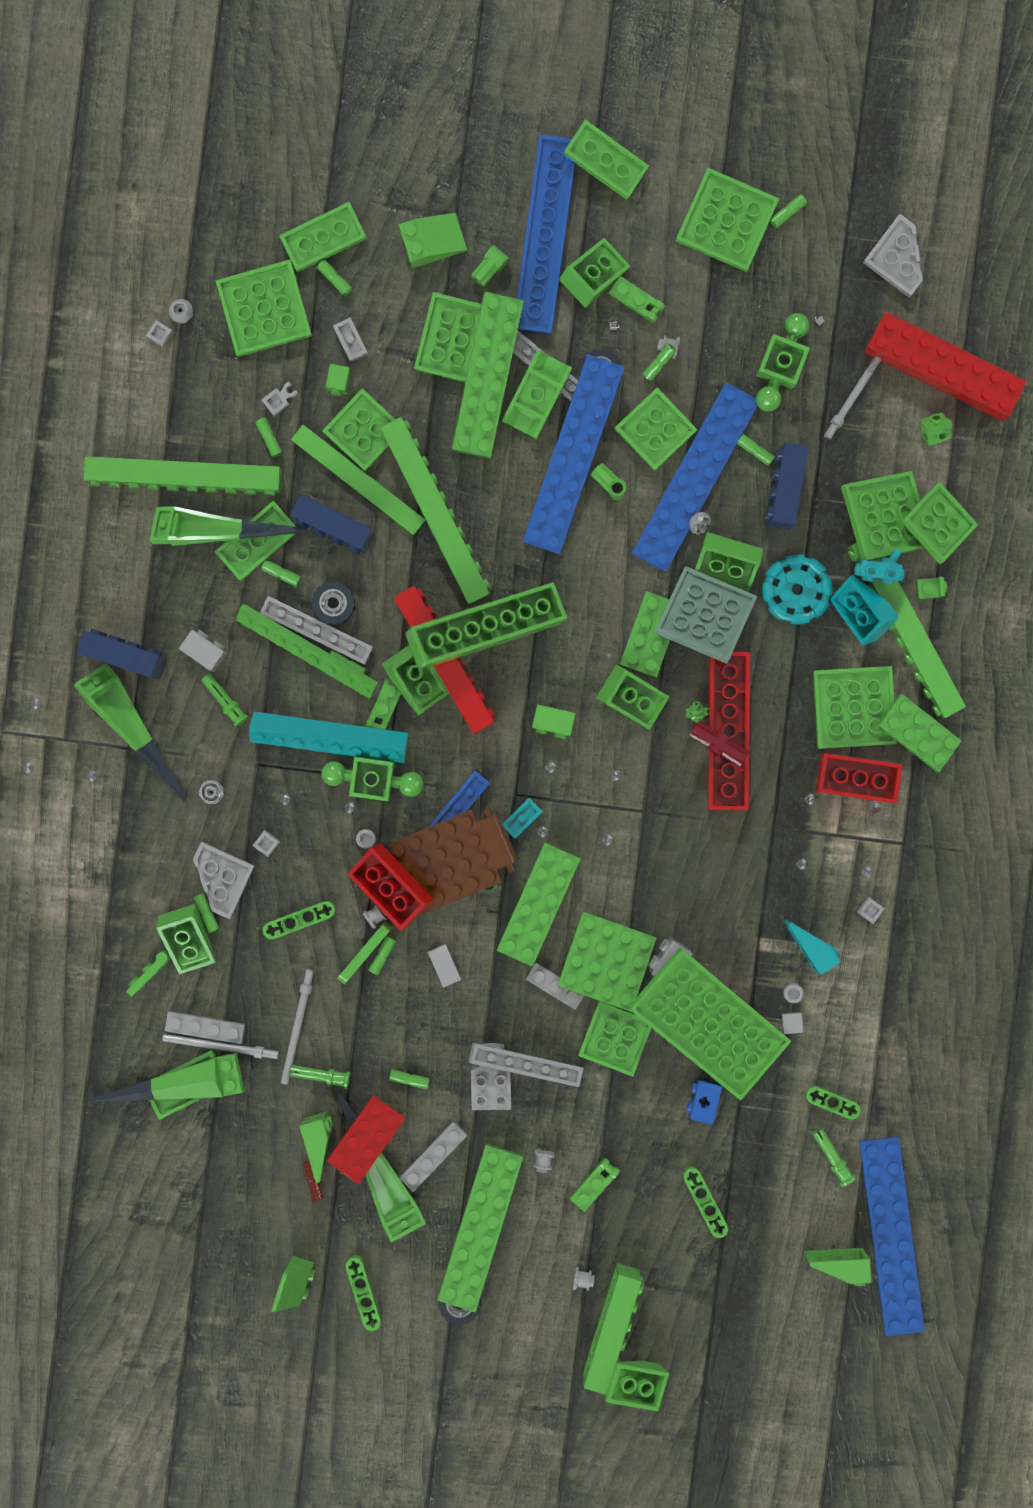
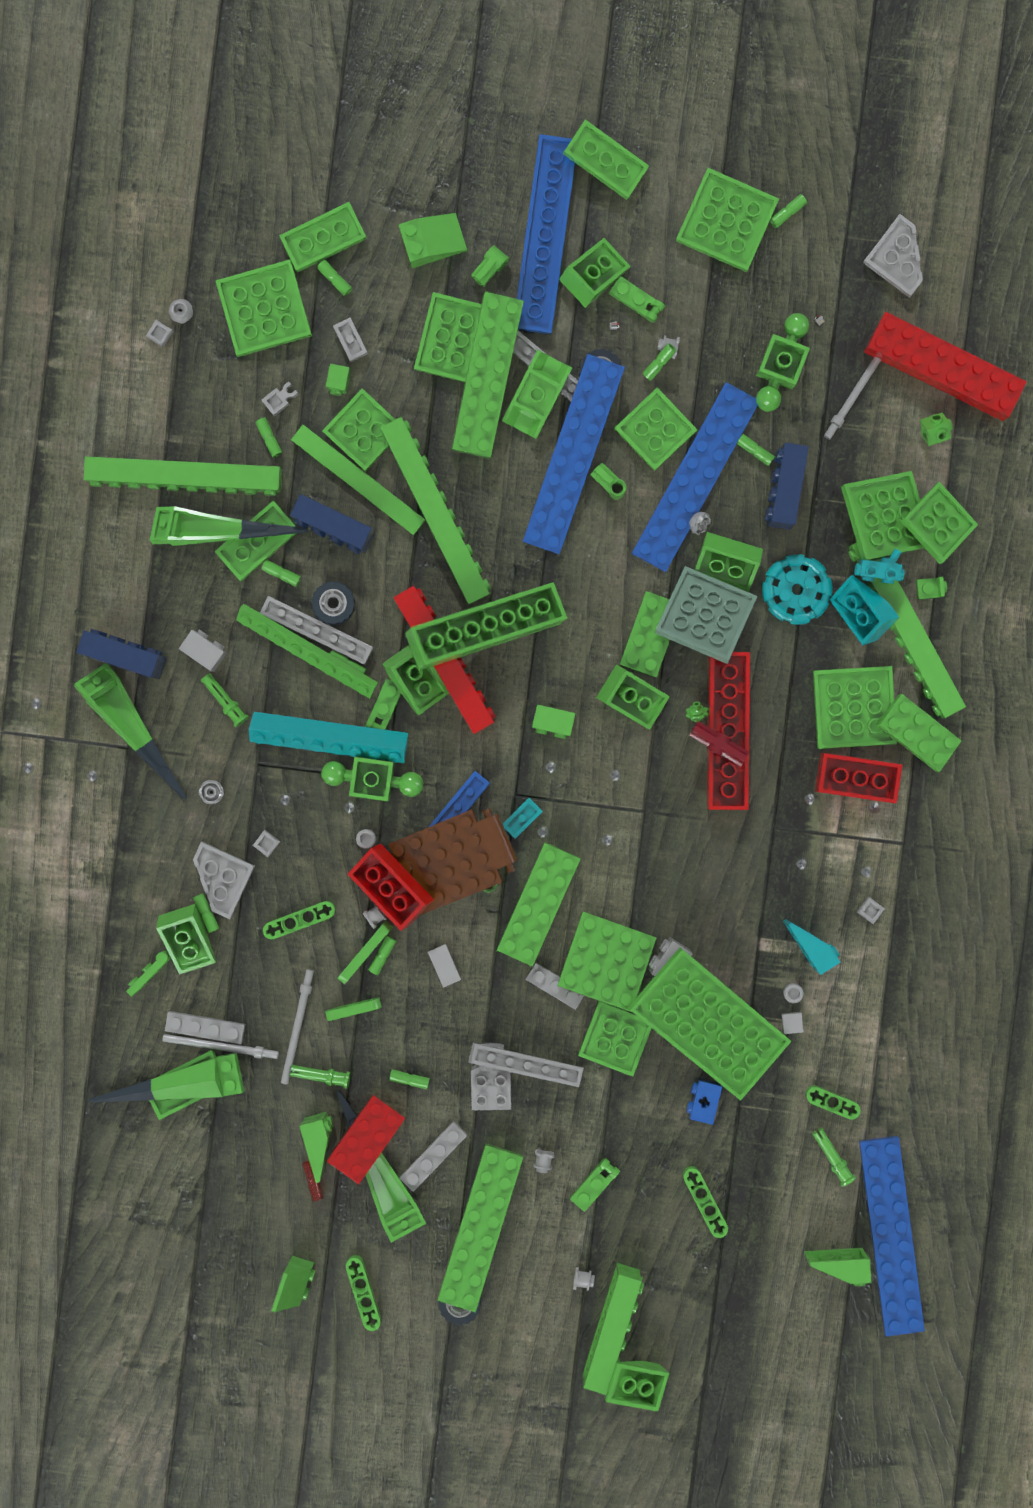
(353, 1009): none -> bright green beam

